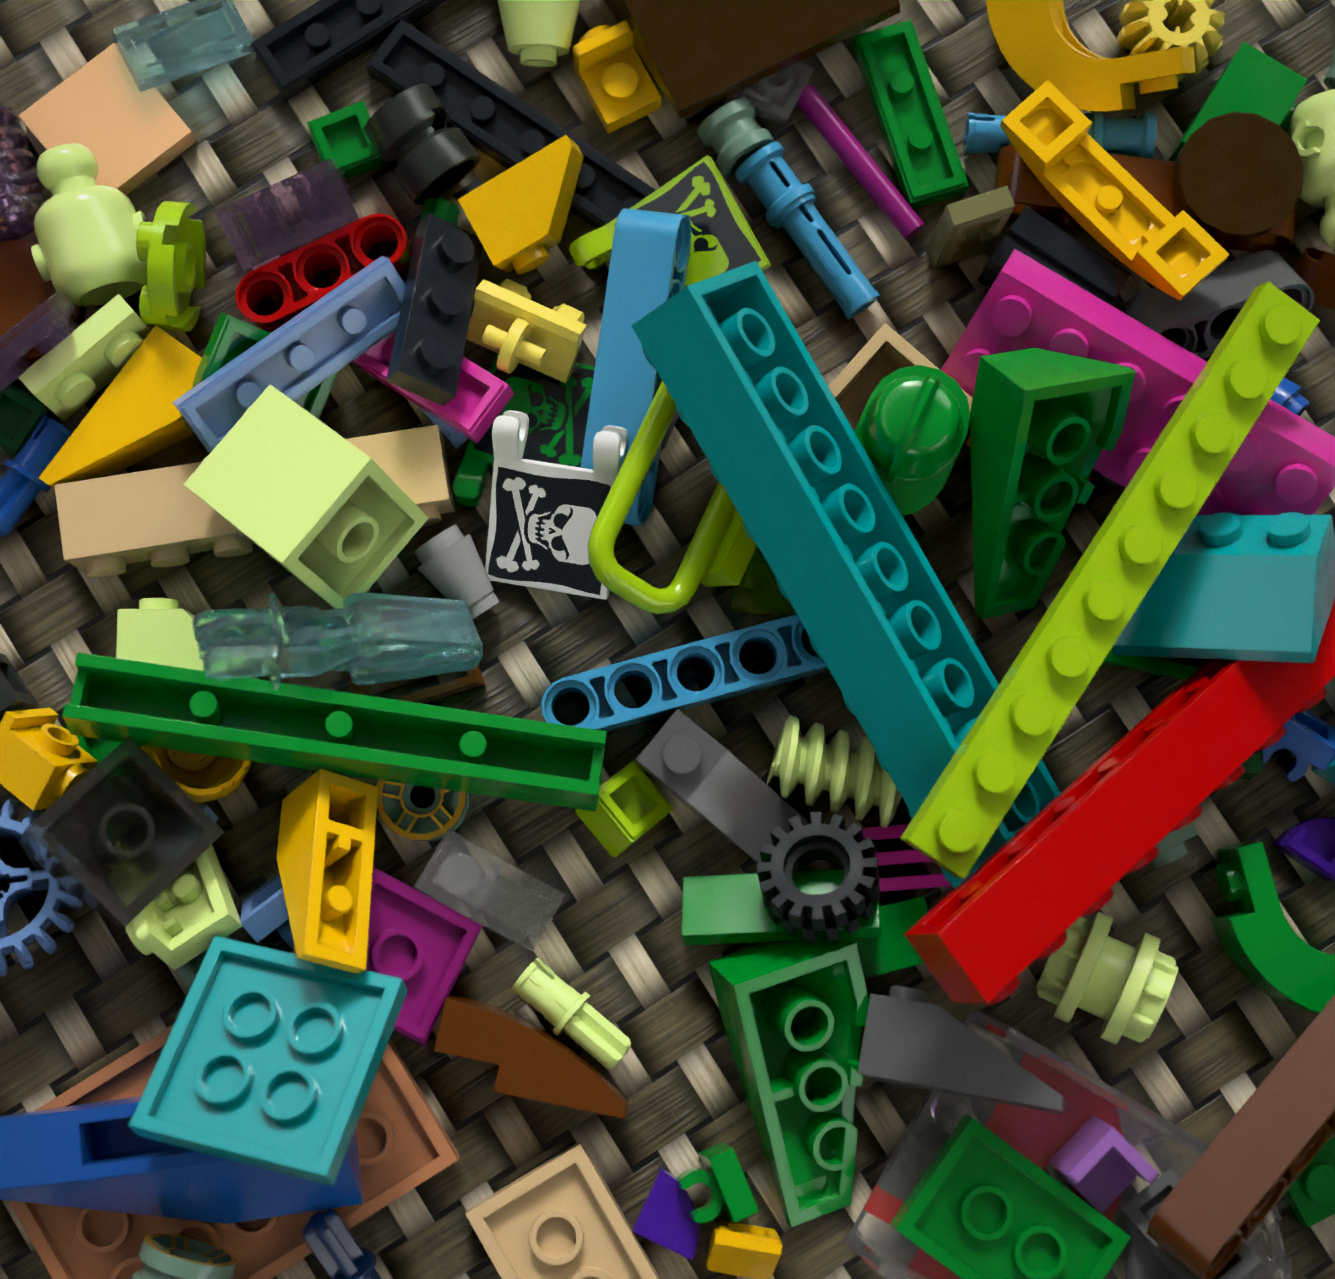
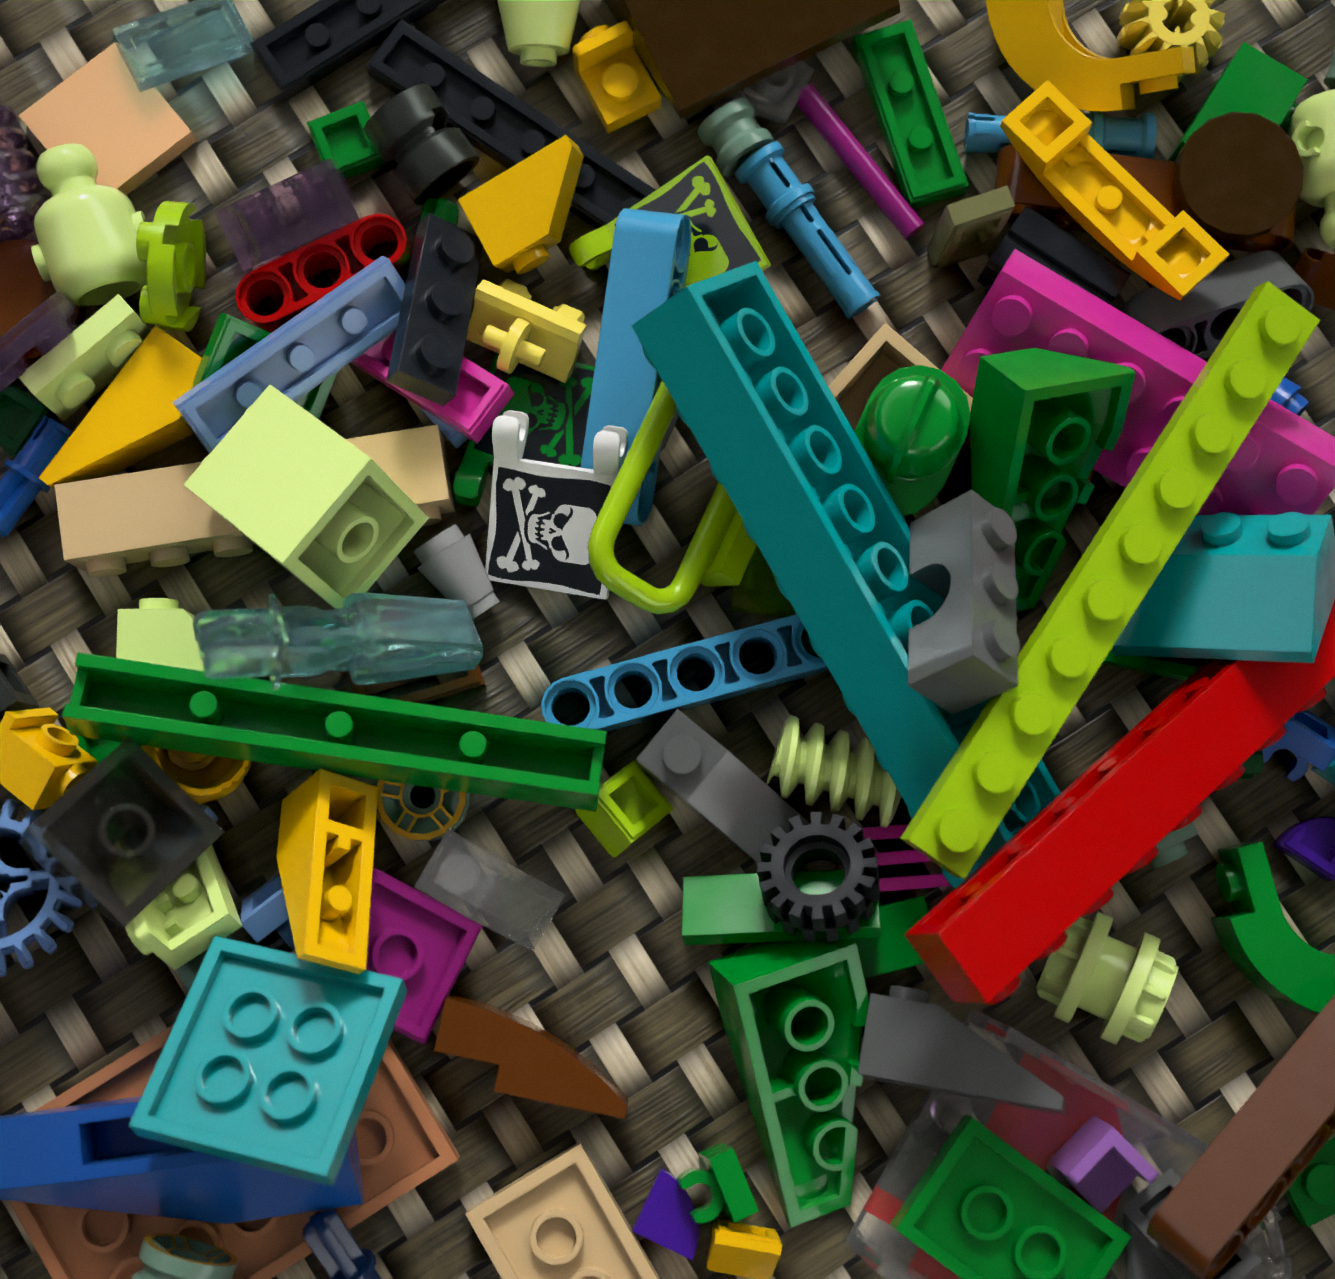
(571, 1014): yellowish green axle -> none
(972, 640): none -> dark grey arch

